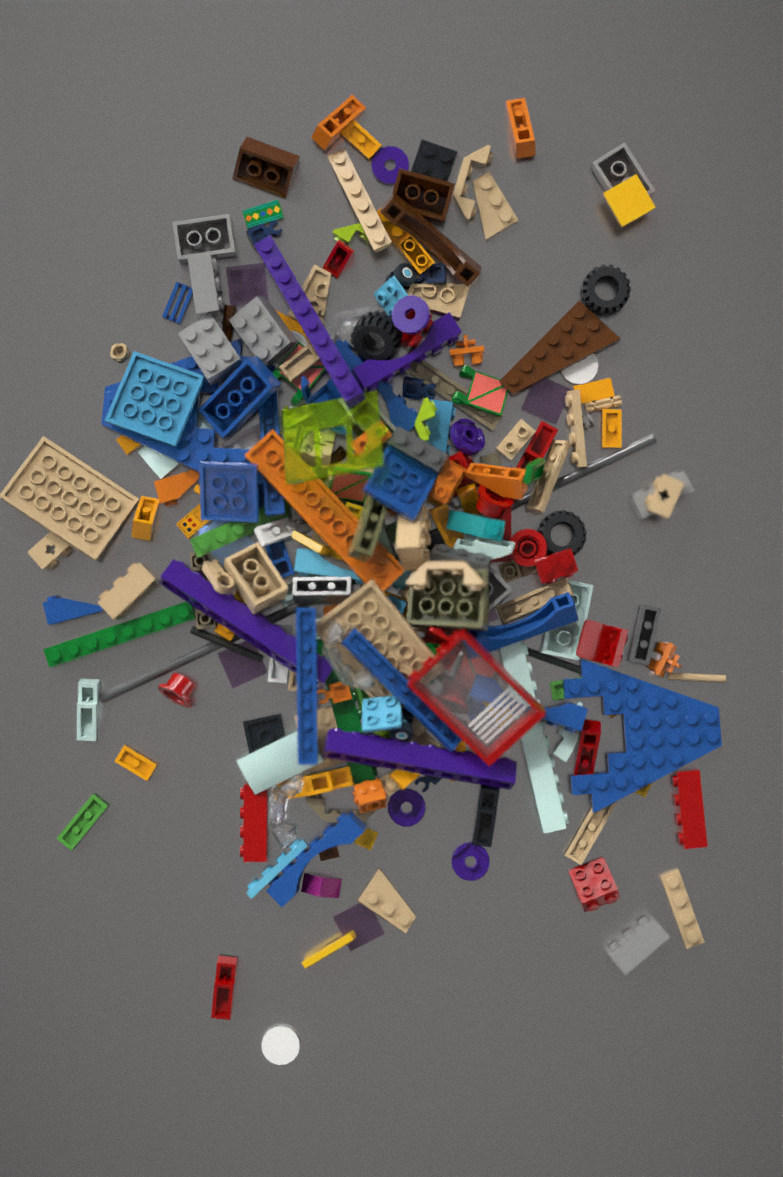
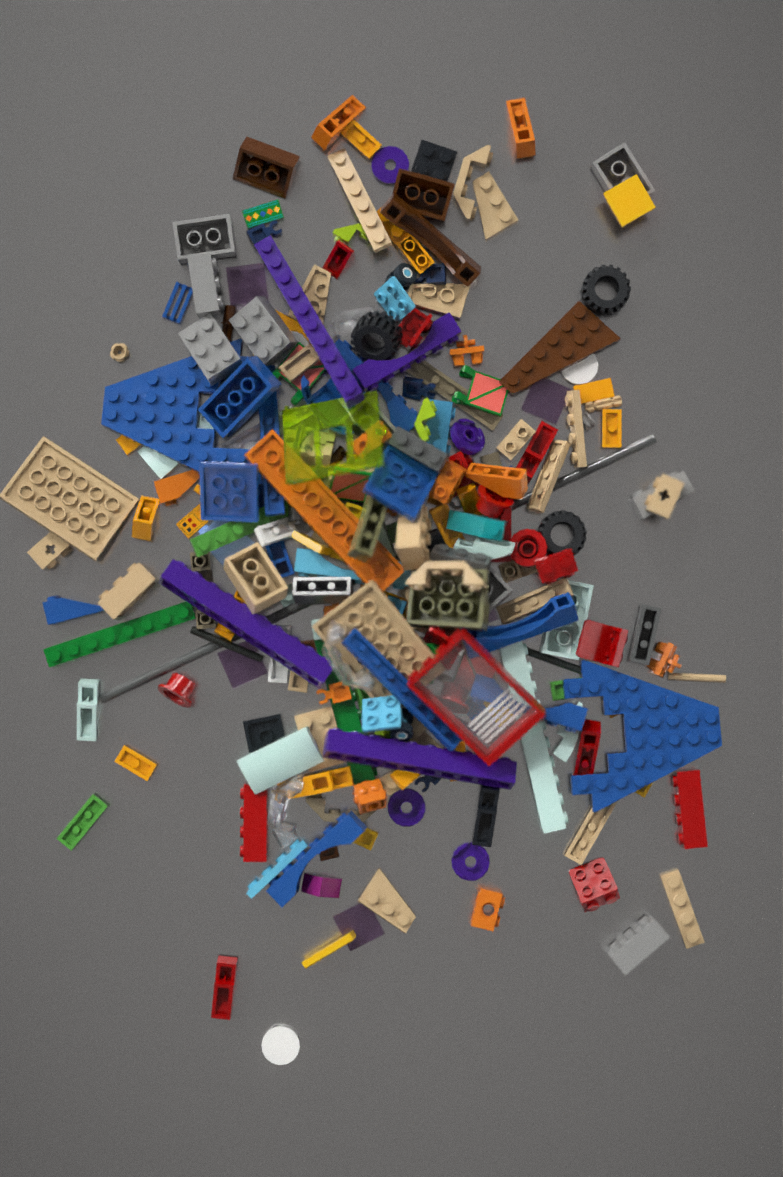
(155, 399): dark azure plate -> none
(217, 575): tan piece -> none
(306, 686): blue plate -> none
(400, 311): dark purple tile -> none
(484, 897): none -> orange brick
(534, 470): green tile -> none

